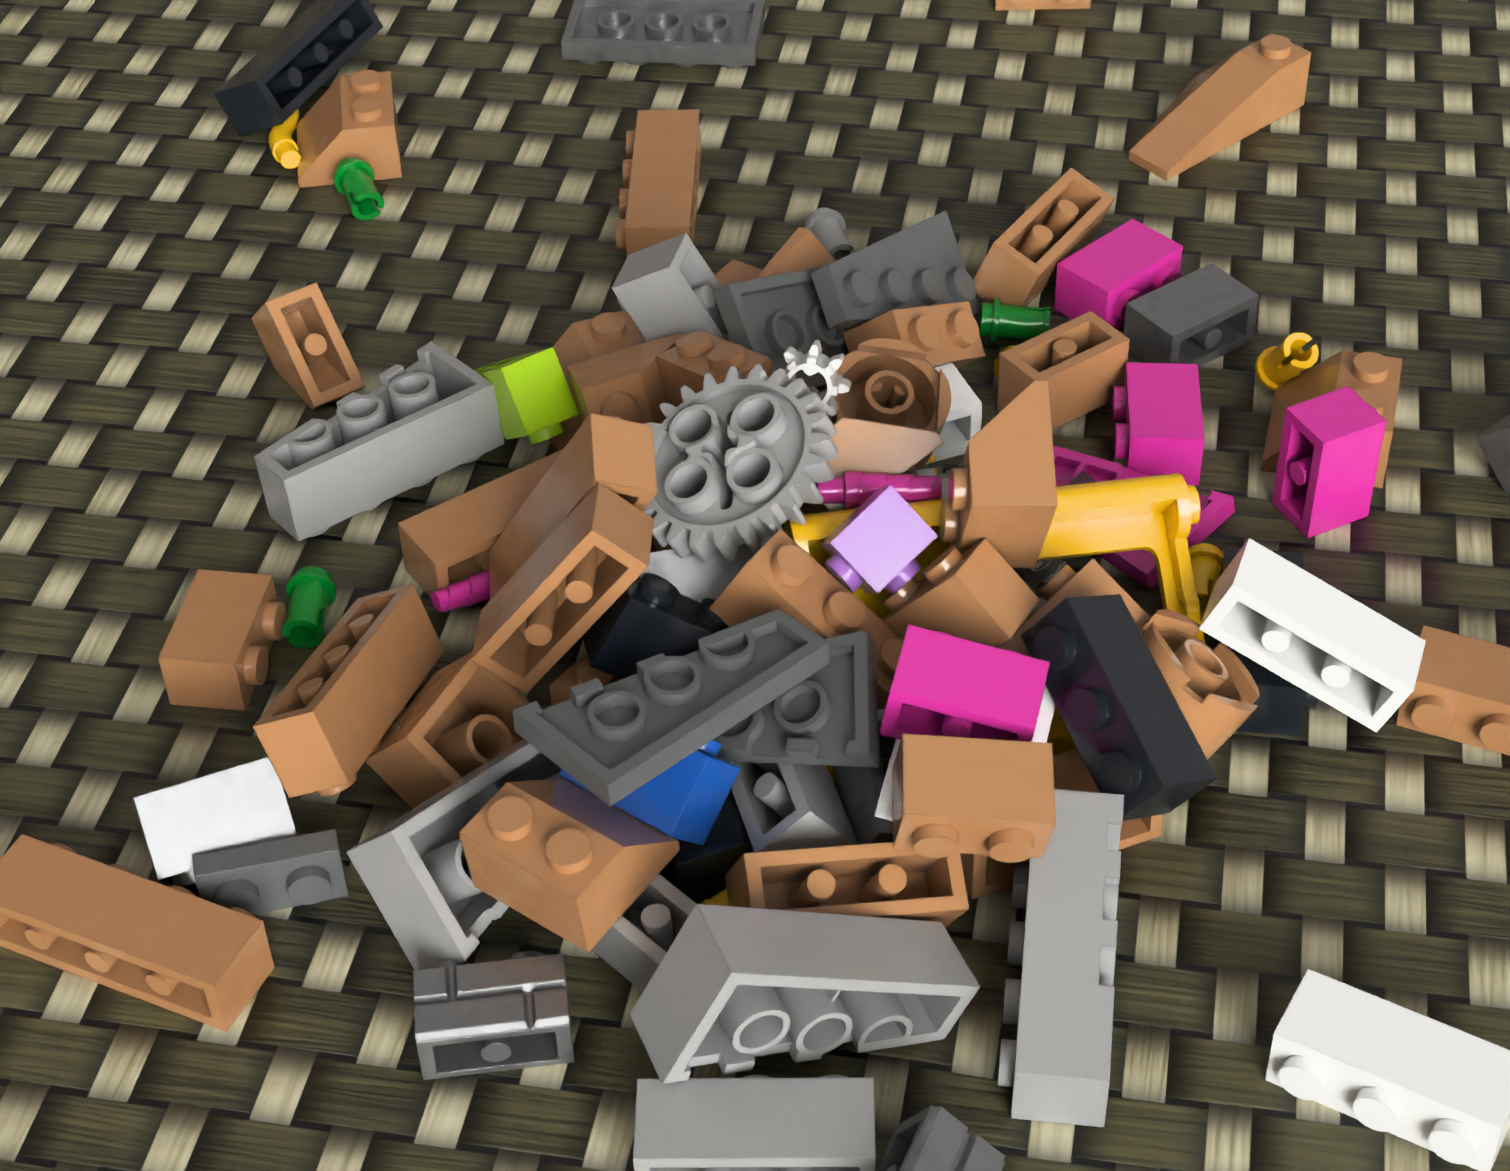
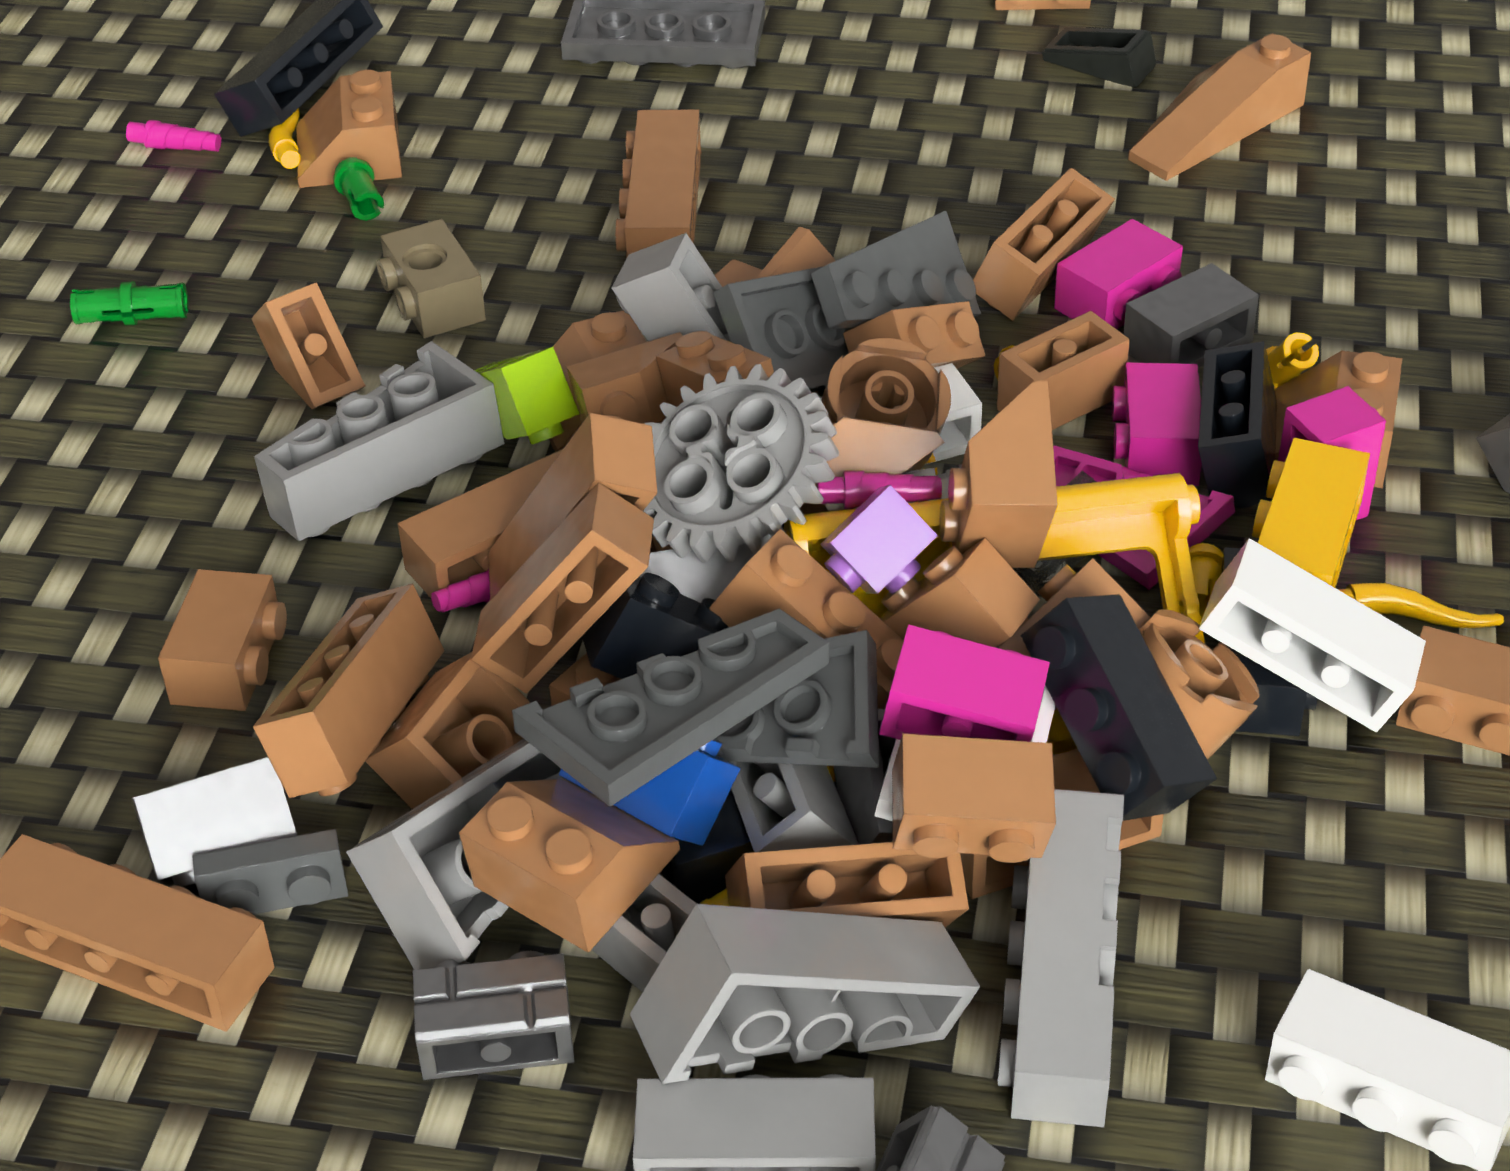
(129, 303): none -> green pin
(171, 136): none -> dark pink animal
(309, 596): green pin -> none
(431, 278): none -> dark tan brick
(818, 362): white gear -> none
(830, 230): light grey pin -> none
(1012, 321): green pin -> none
(1109, 54): none -> pearl dark grey slope
(1238, 422): none -> black brick
(1313, 506): none -> yellow brick
(1407, 602): none -> yellow animal

